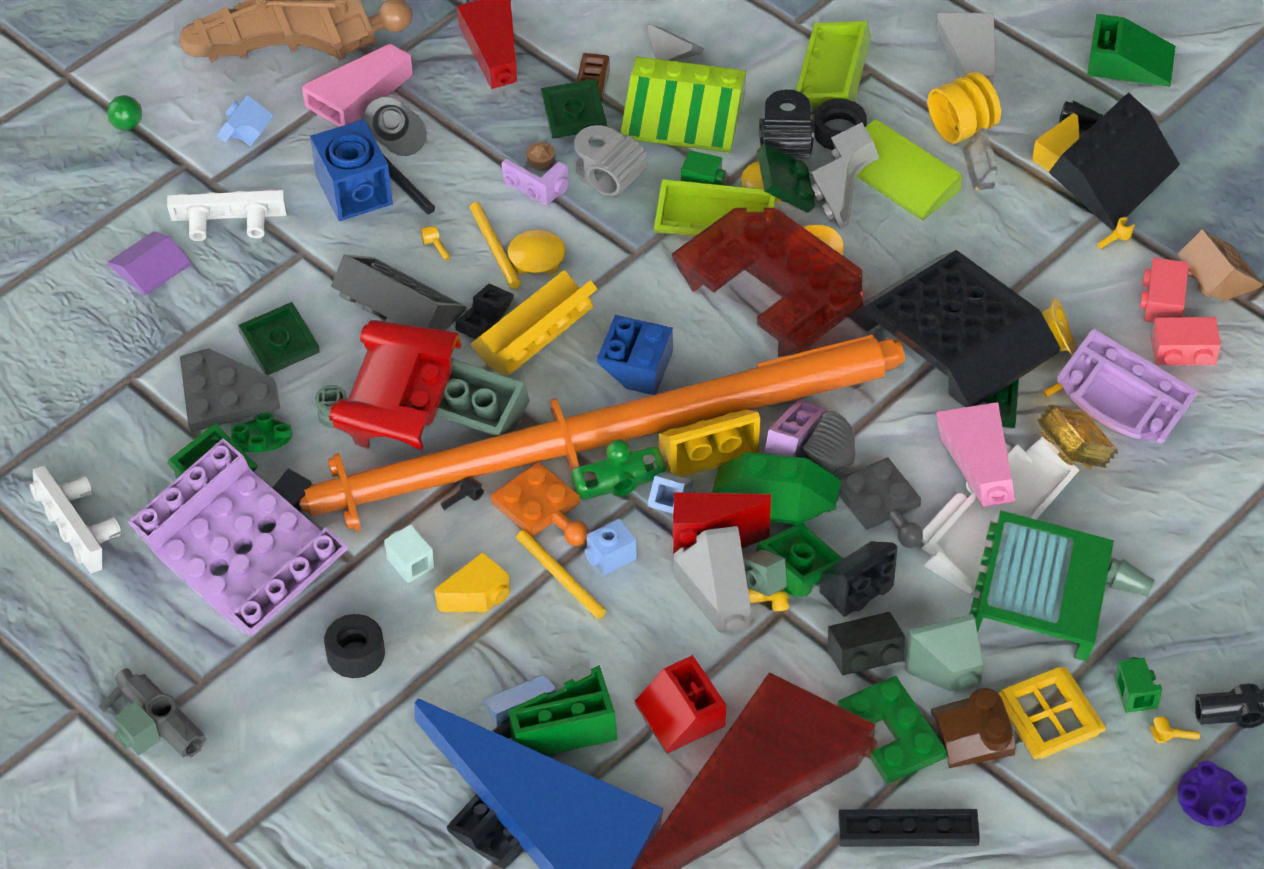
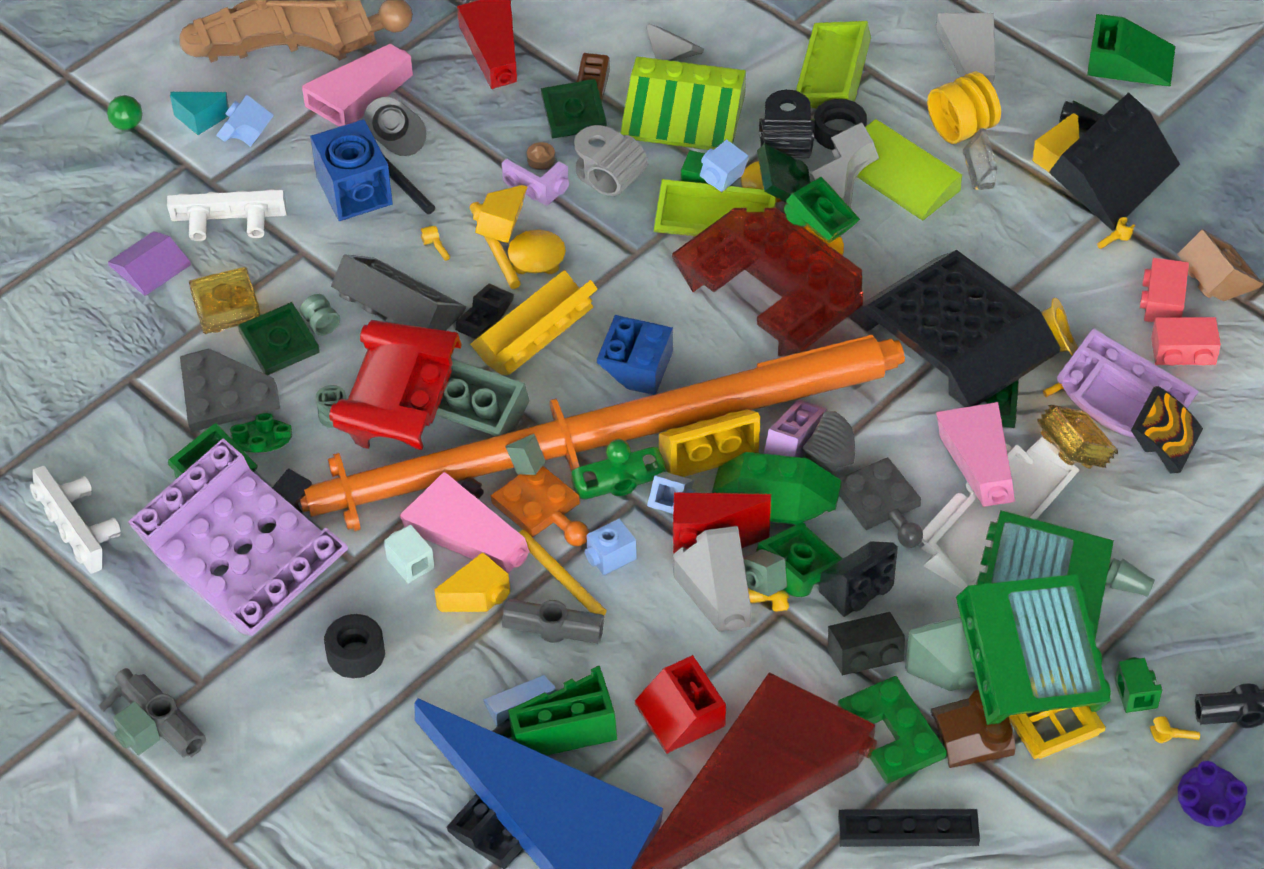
(199, 109): none -> teal slope
(224, 300): none -> clear yellow brick
(319, 314): none -> sand green wheel
(464, 525): none -> bright pink slope
(499, 213): none -> yellow slope
(526, 455): none -> sand green slope
(567, 624): none -> dark grey piece
(723, 165): none -> light blue brick
(820, 210): none -> green slope
(1032, 646): none -> panel
(1167, 428): none -> slope

